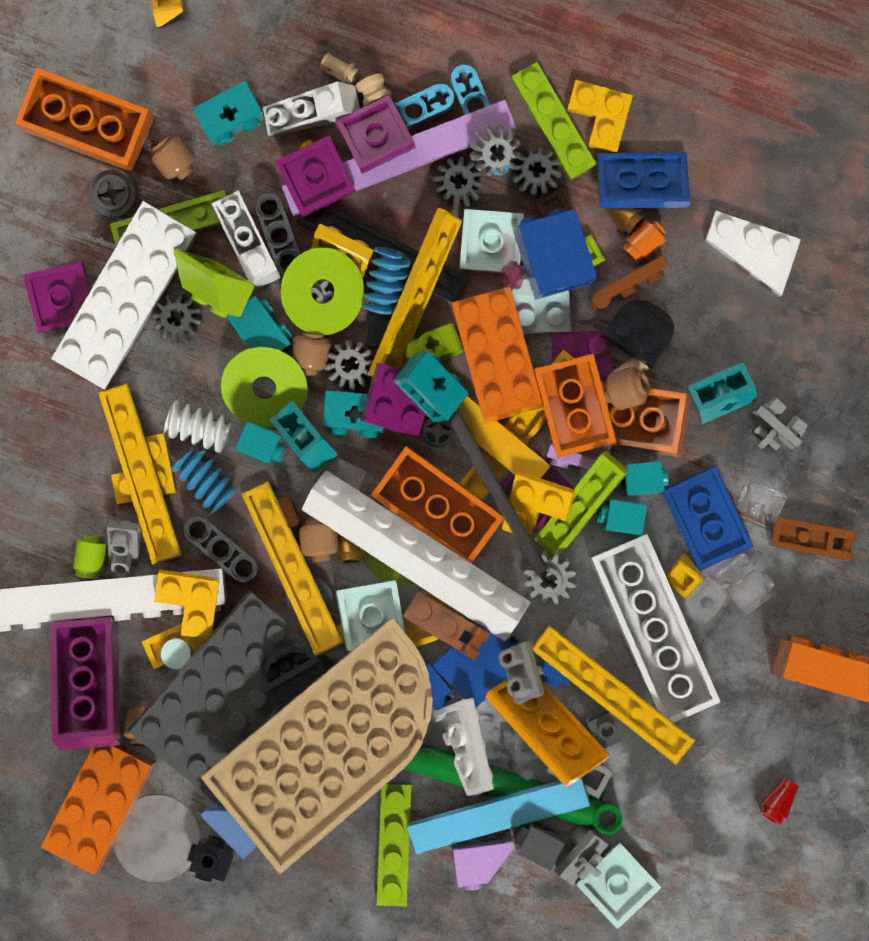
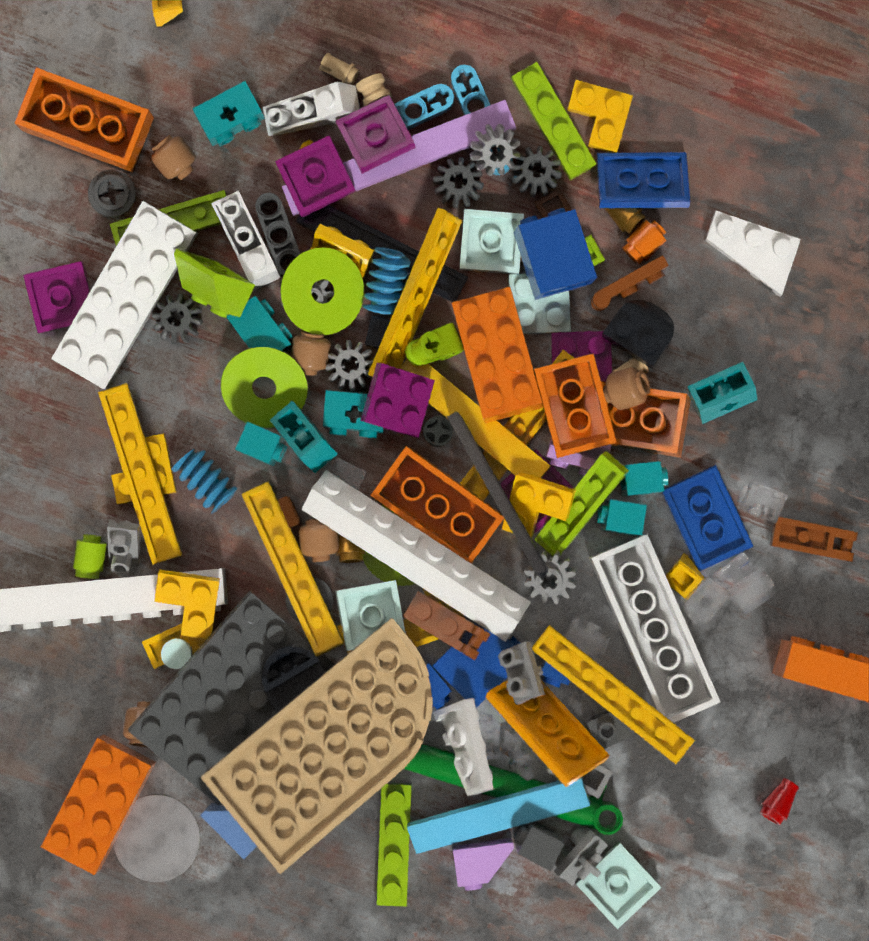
(85, 684): magenta brick -> none
(197, 427): white piece -> none
(206, 869): black brick -> none
(207, 546): dark grey beam -> none
(431, 386): teal brick -> none
(512, 275): clear pink plate -> none
(787, 434): light grey hips -> none

